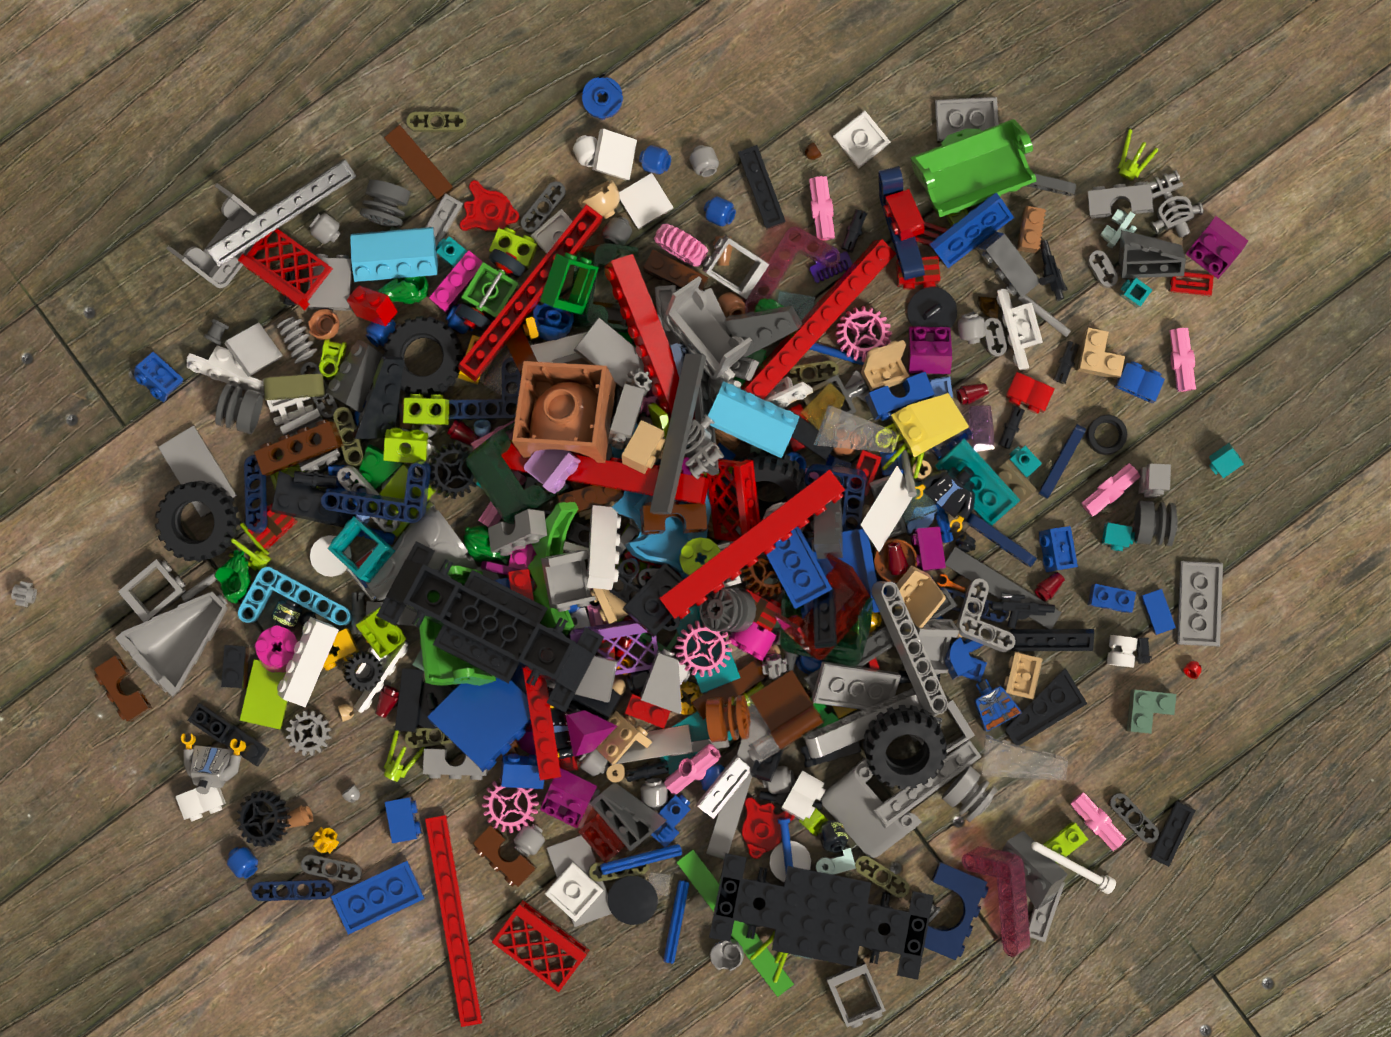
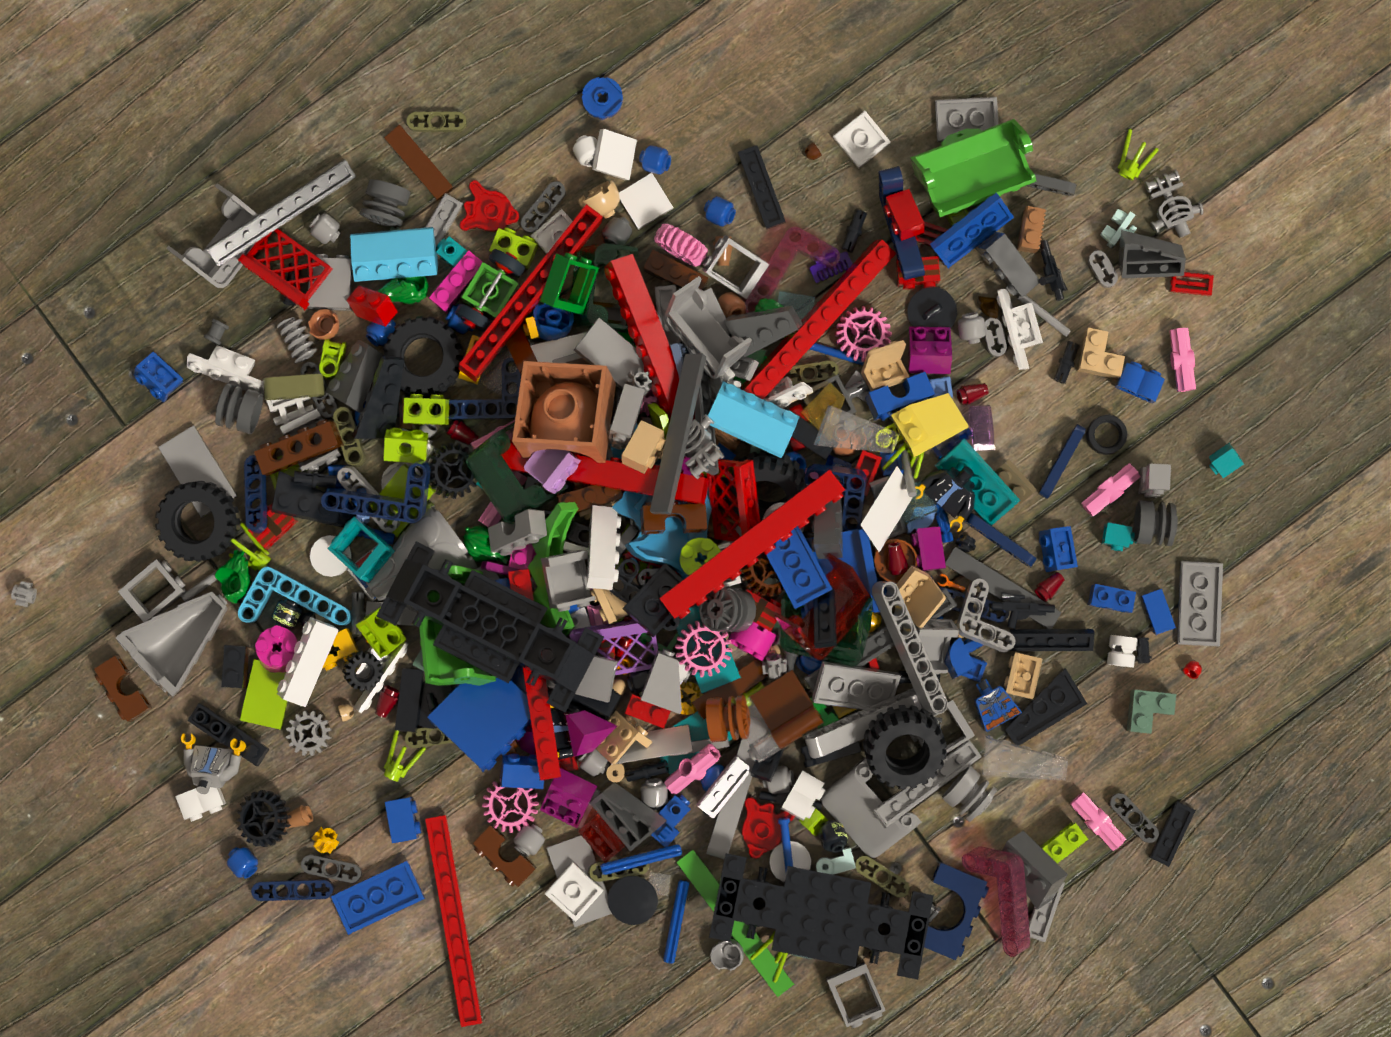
(253, 349): tile -> none
(351, 794): light grey hinge -> none
(374, 467): green wing -> none
(436, 764): light grey arch -> none
(482, 427): light blue hinge -> none
(548, 930): red fence -> none
(704, 160): light grey head -> none
(822, 208): bright pink piece -> none
(925, 464): tan bush -> none
(1011, 427): black pin -> none
(1024, 460): teal brick -> none
(1030, 393): red brick -> none
(1102, 199): light grey arch -> none
(1105, 883): white piece -> none
(1135, 292): teal brick -> none
(1217, 247): magenta slope -> none

